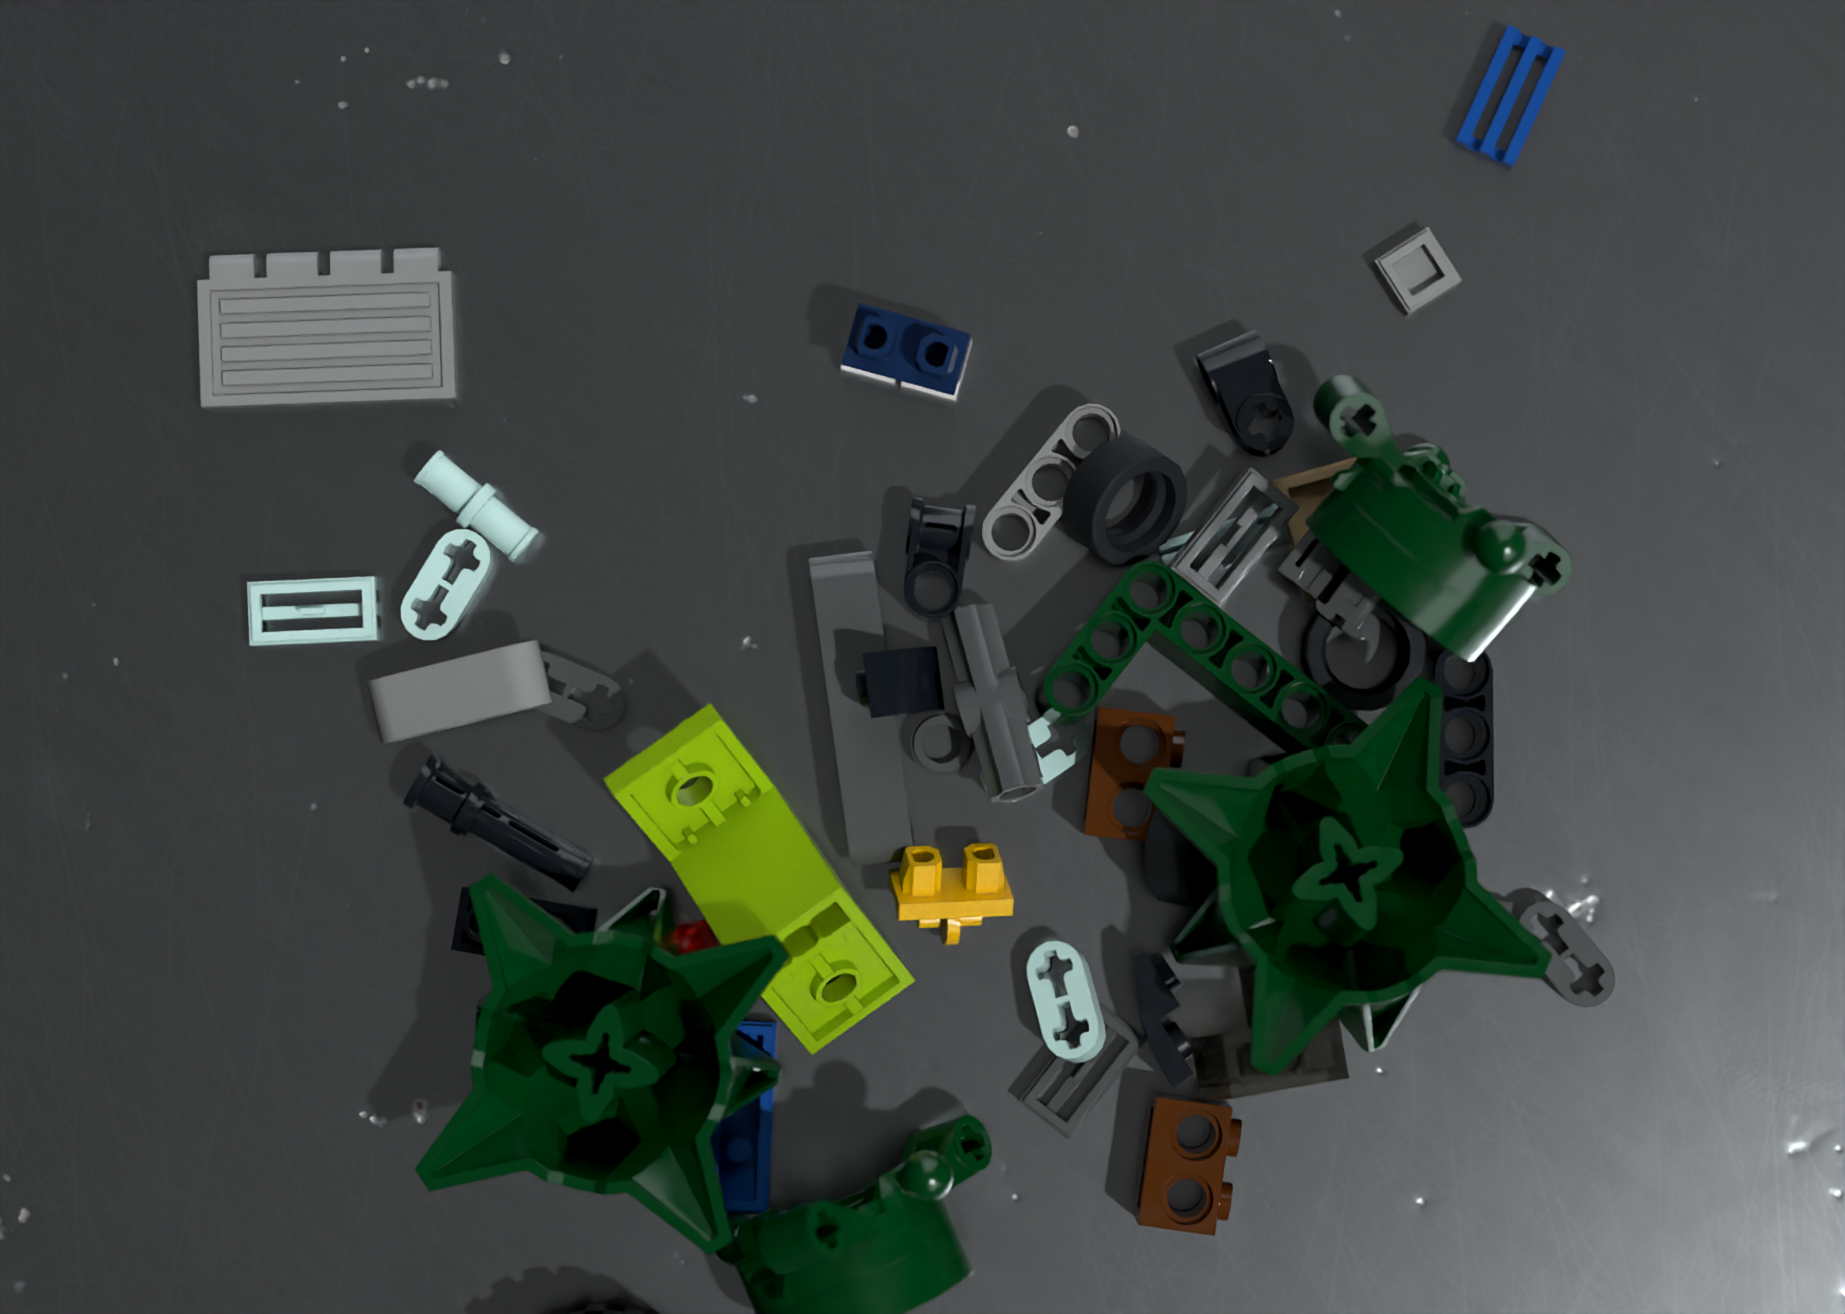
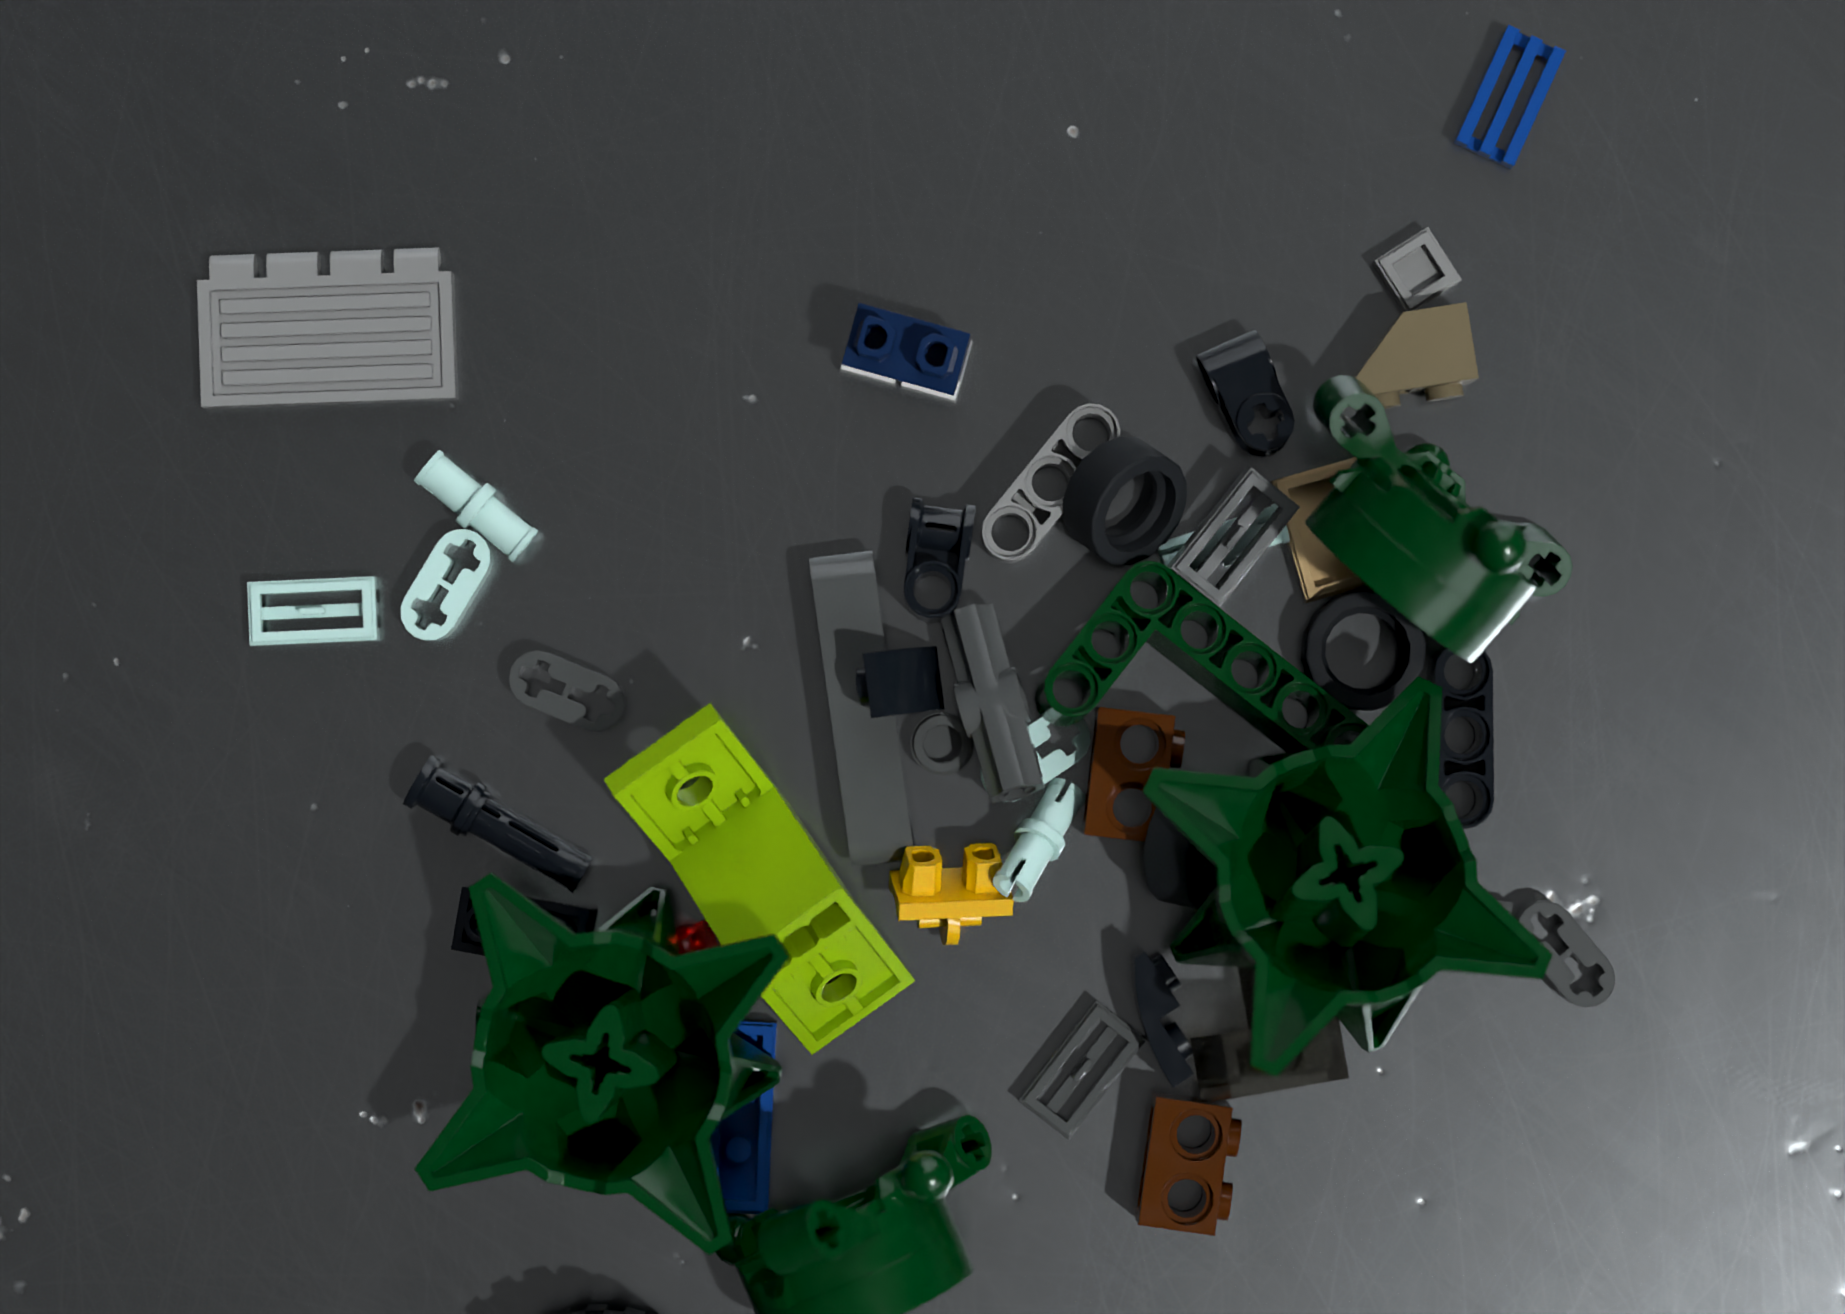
(459, 692): light grey beam -> none
(1039, 840): none -> light aqua pin
(1051, 1005): light aqua beam -> none
(1322, 573): dark grey piece -> none
(1422, 352): none -> dark tan slope

